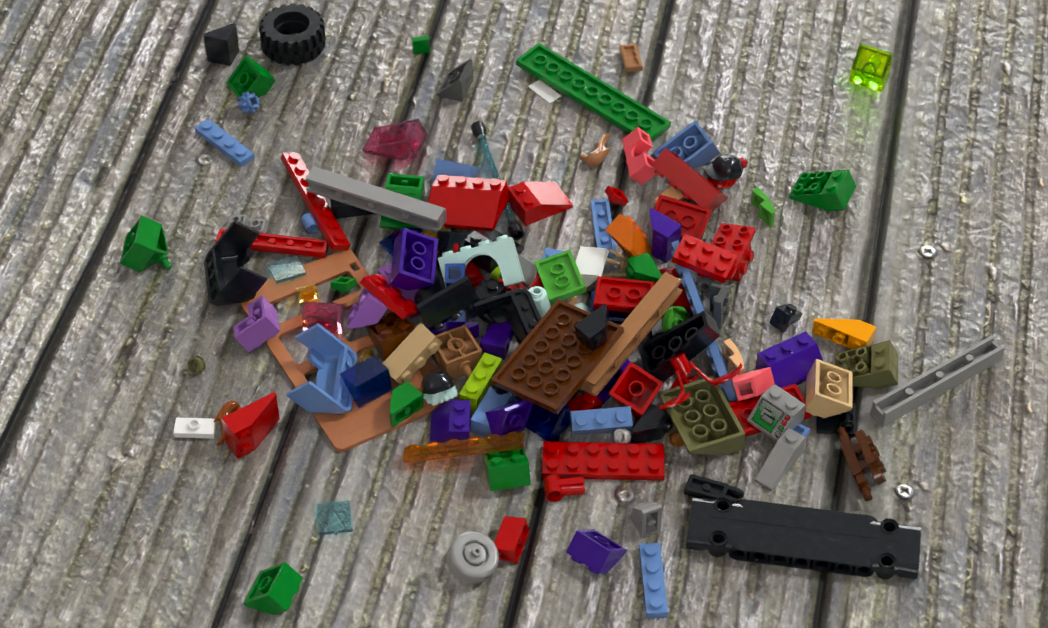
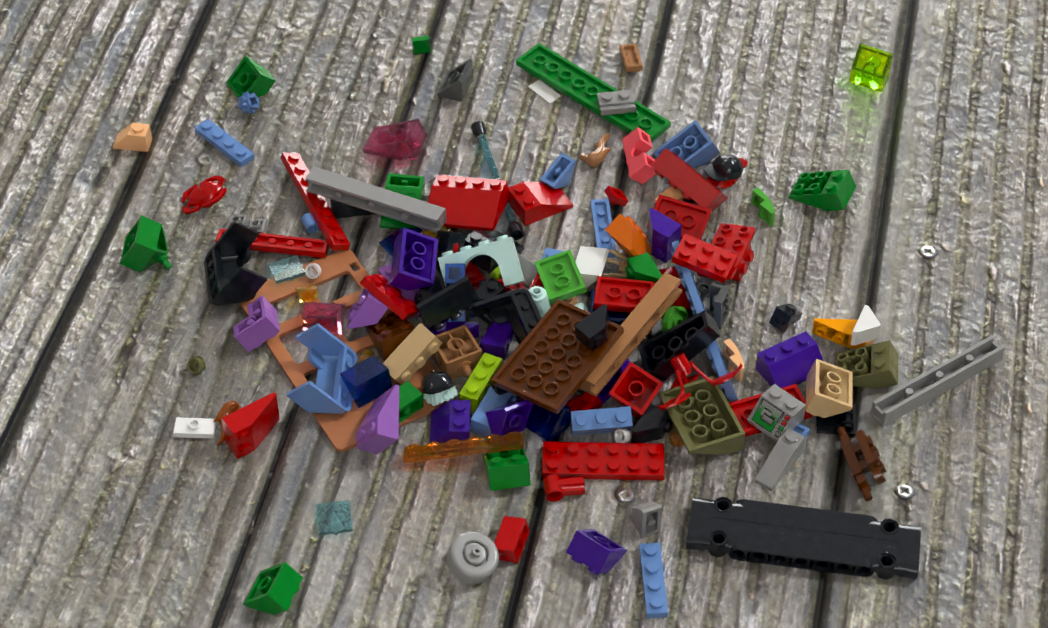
(134, 137): none -> light nougat slope
(204, 195): none -> red shield
(222, 45): black slope -> none
(292, 20): black tyre -> none
(311, 273): none -> white hinge
(343, 284): green plate -> none
(381, 423): none -> medium lavender slope
(450, 168): medium blue slope -> none
(559, 172): none -> medium blue slope
(616, 102): none -> light grey plate
(711, 489): black hinge -> none
(753, 383): coral slope -> none
(866, 328): none -> white slope

